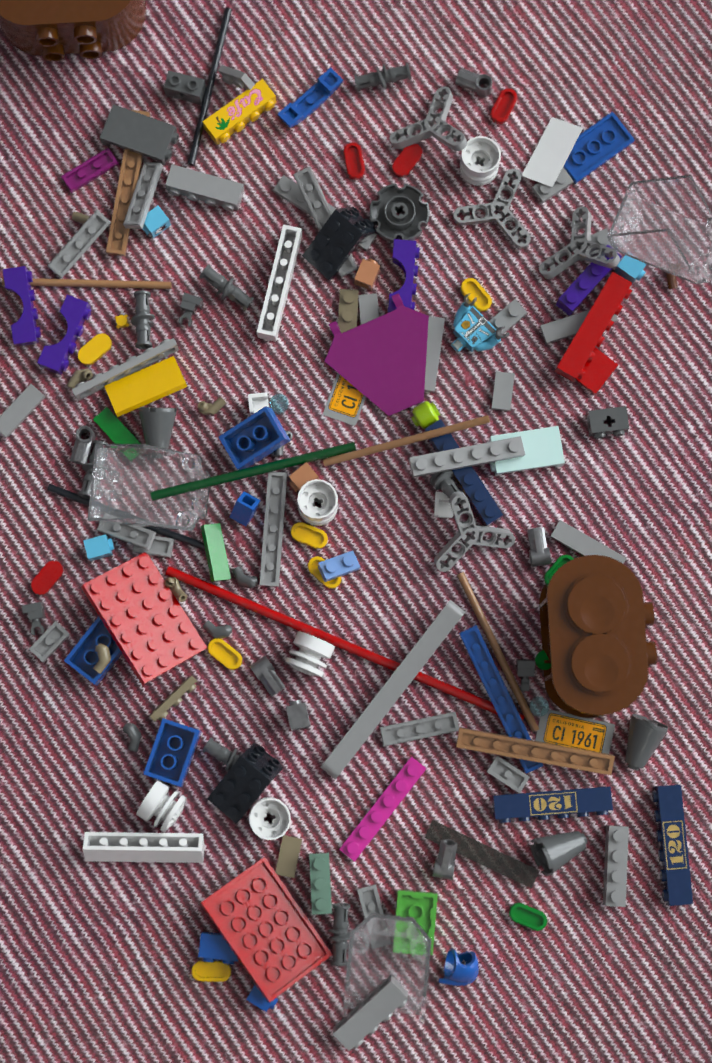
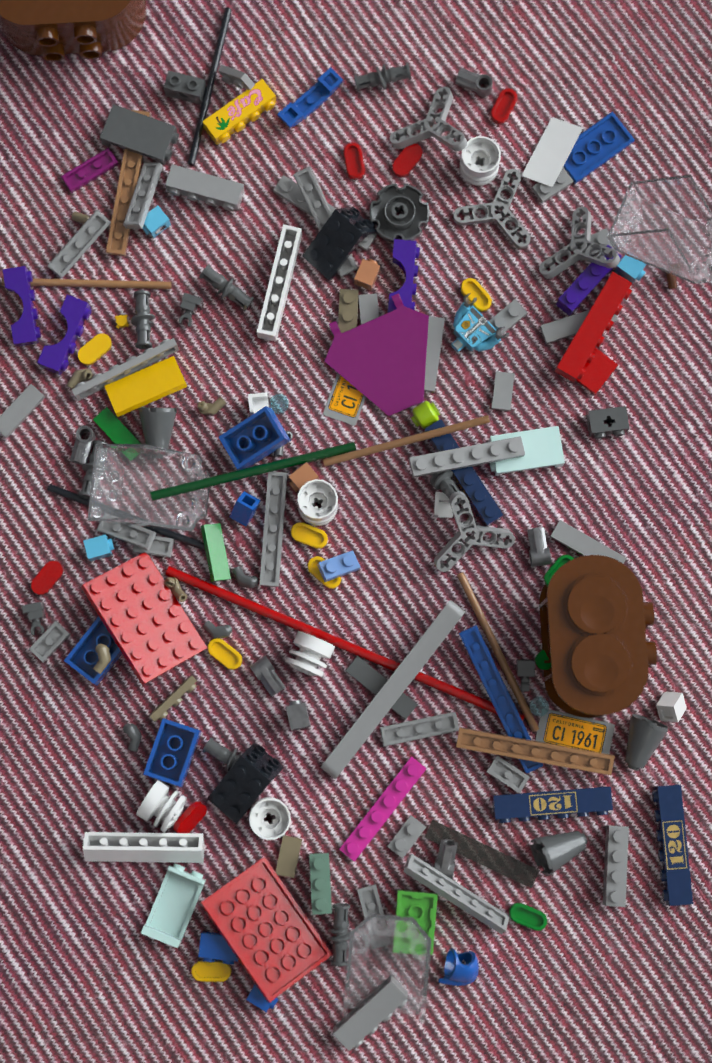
(174, 905): none -> light aqua panel
(190, 818): none -> red tile
(375, 681): none -> dark grey tile
(406, 836): none -> light grey plate
(456, 894): none -> light grey plate
(671, 706): none -> white panel

